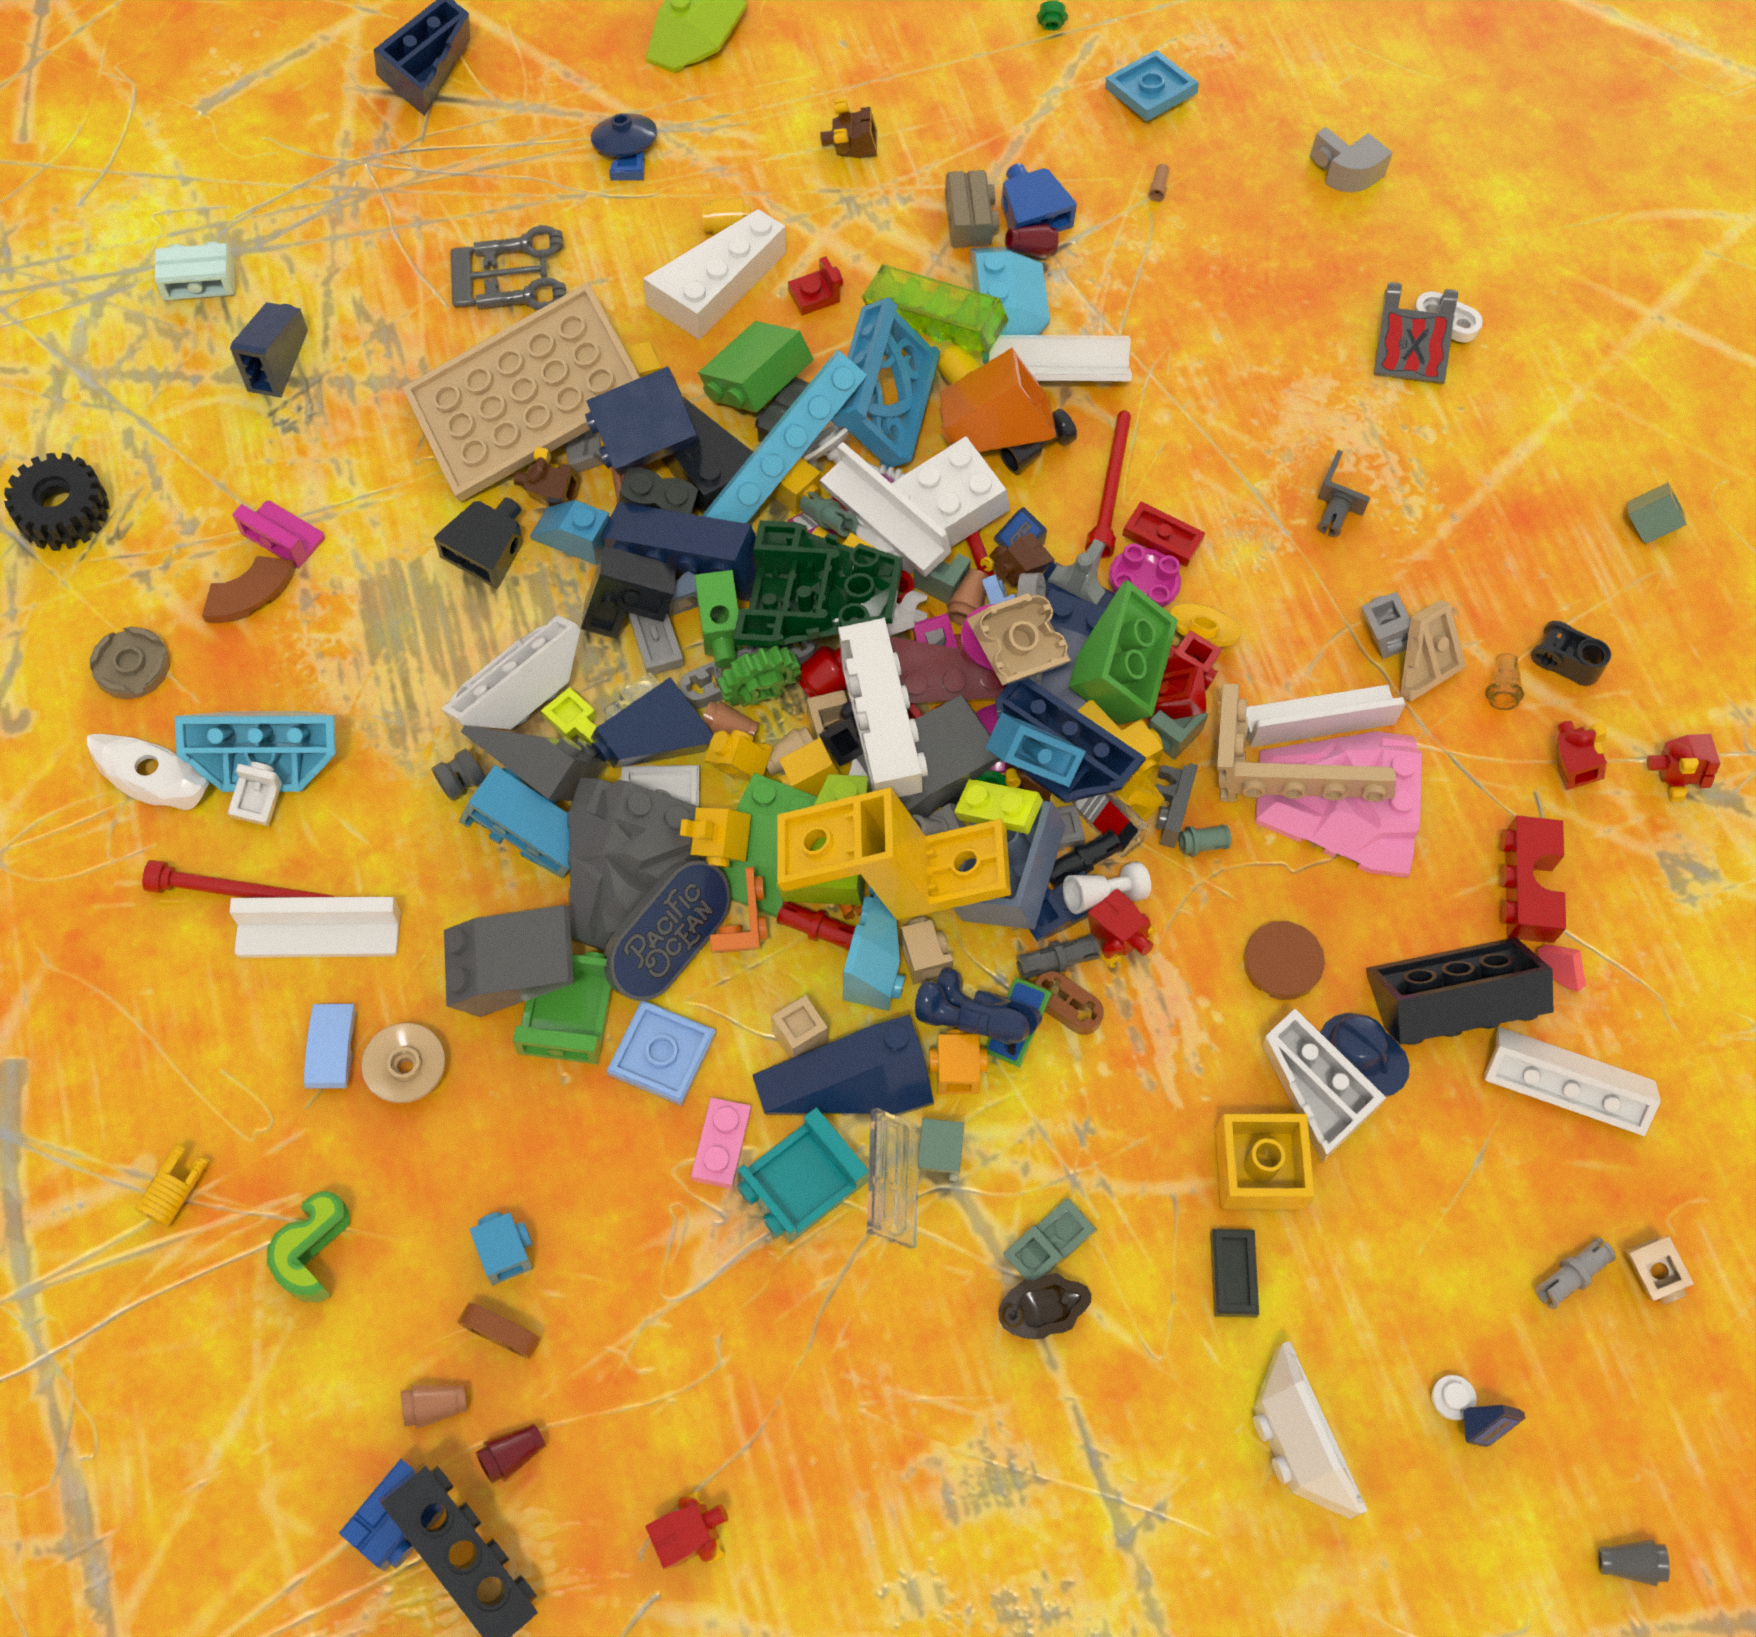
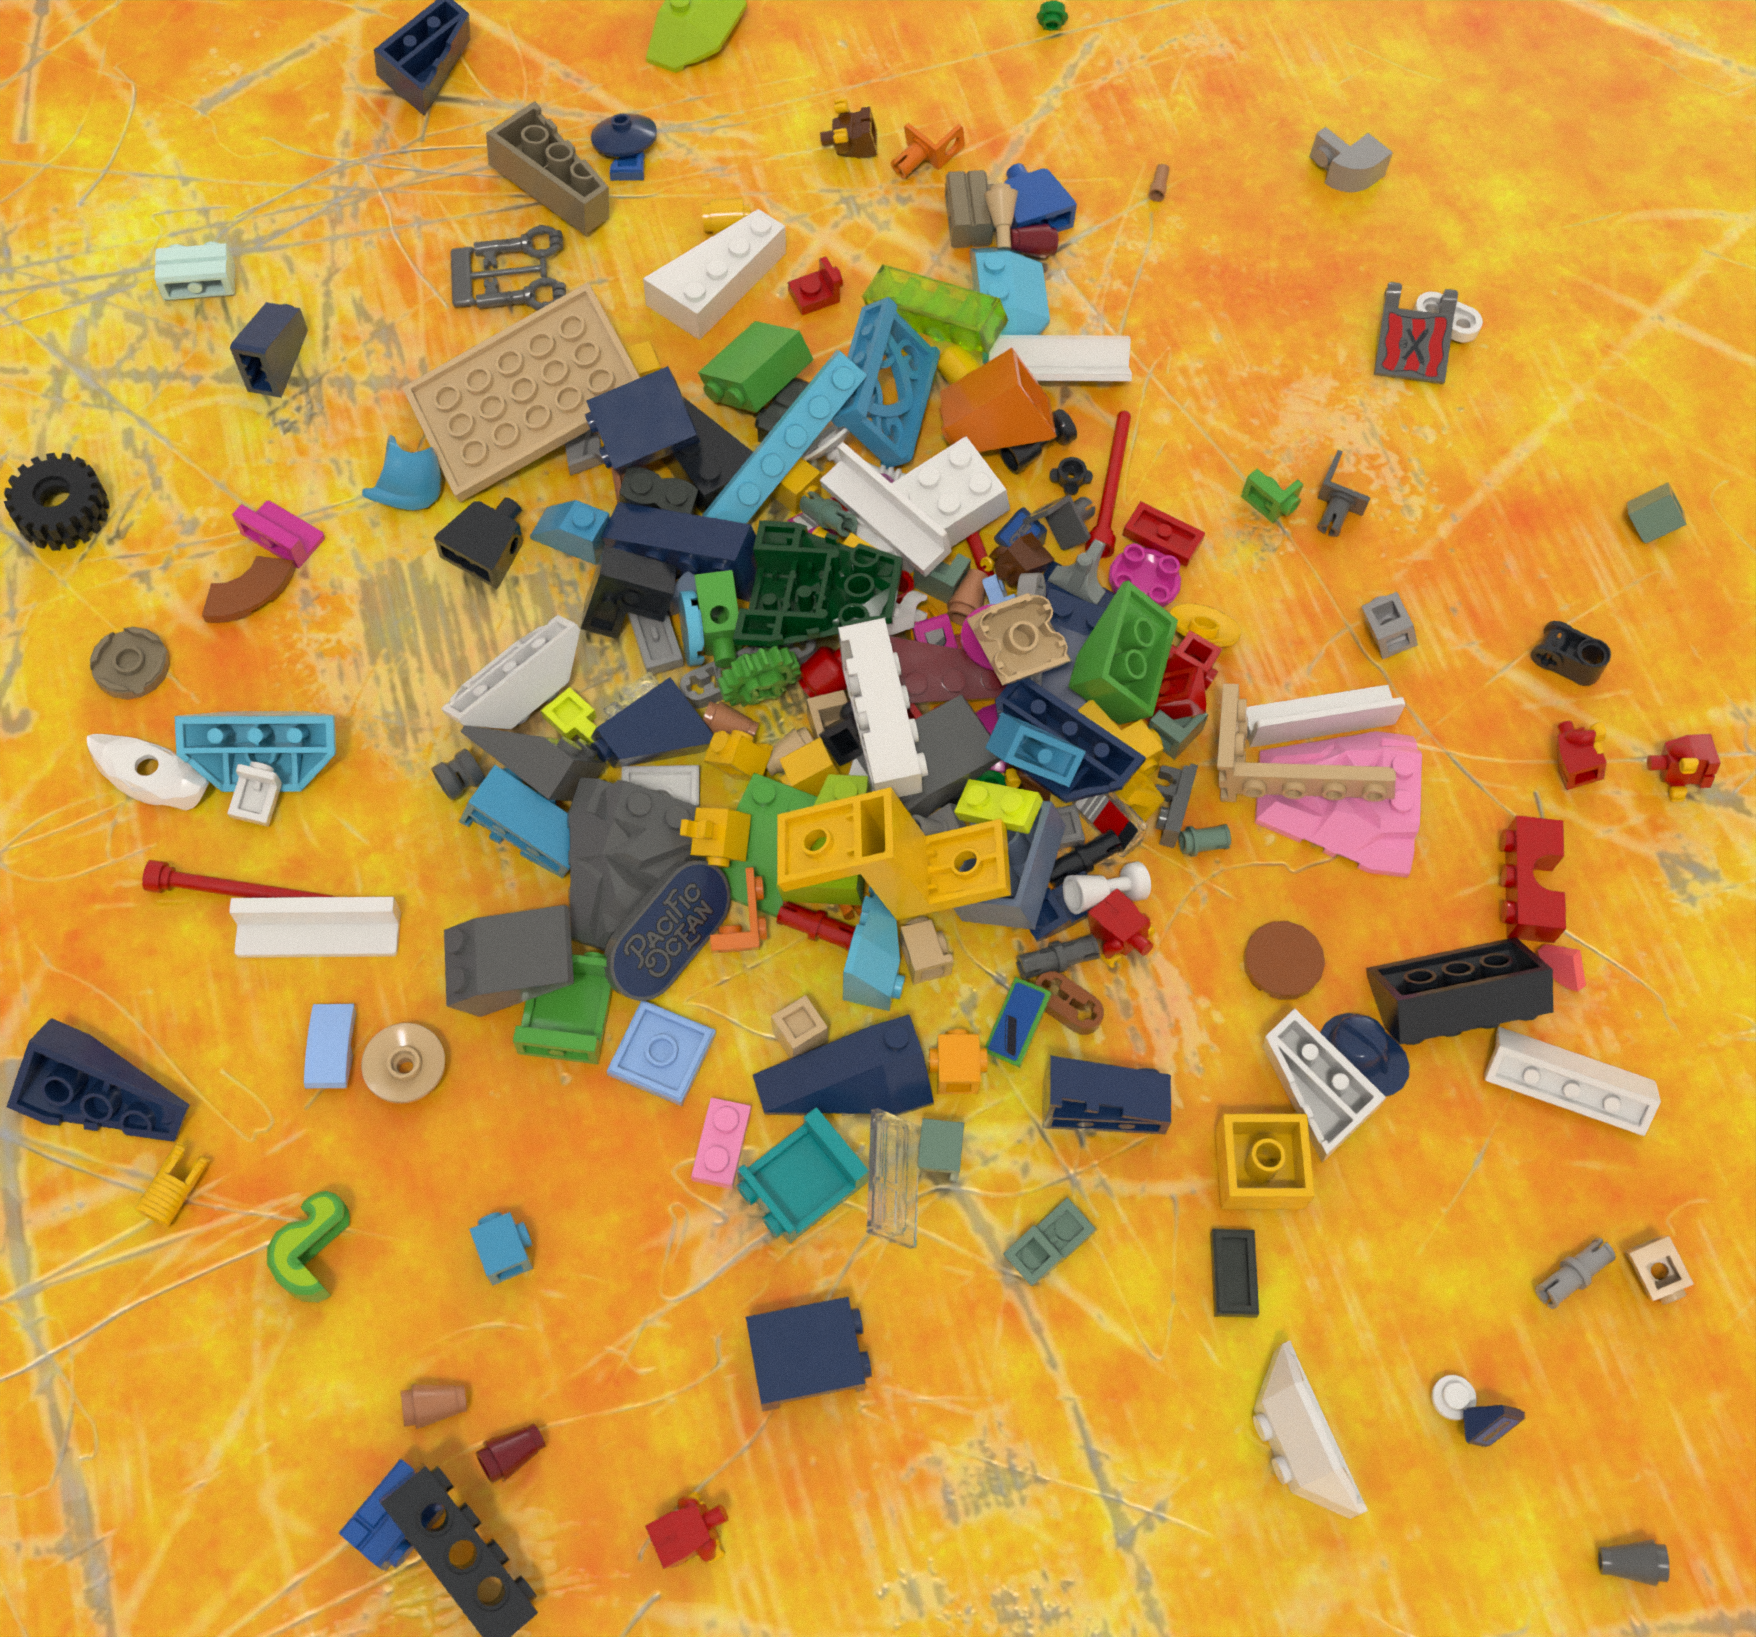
(86, 1083): none -> dark blue wedge
(407, 478): none -> dark azure piece
(498, 1330): dark orange beam -> none
(548, 169): none -> dark tan wedge
(548, 481): reddish brown piece -> none
(691, 628): none -> medium azure tile
(807, 1352): none -> dark blue panel
(922, 149): none -> orange bracket
(984, 1015): dark blue piece -> none
(1001, 205): none -> tan cone
(1043, 1306): dark brown arm -> none
(1066, 519): none -> dark grey bracket
(1074, 467): none -> black plate
(1105, 1097): none -> dark blue wedge
(1151, 85): dark azure plate -> none
(1268, 498): none -> bright green bracket
(1431, 651): tan wing -> none
(1505, 683): clear yellow cone -> none

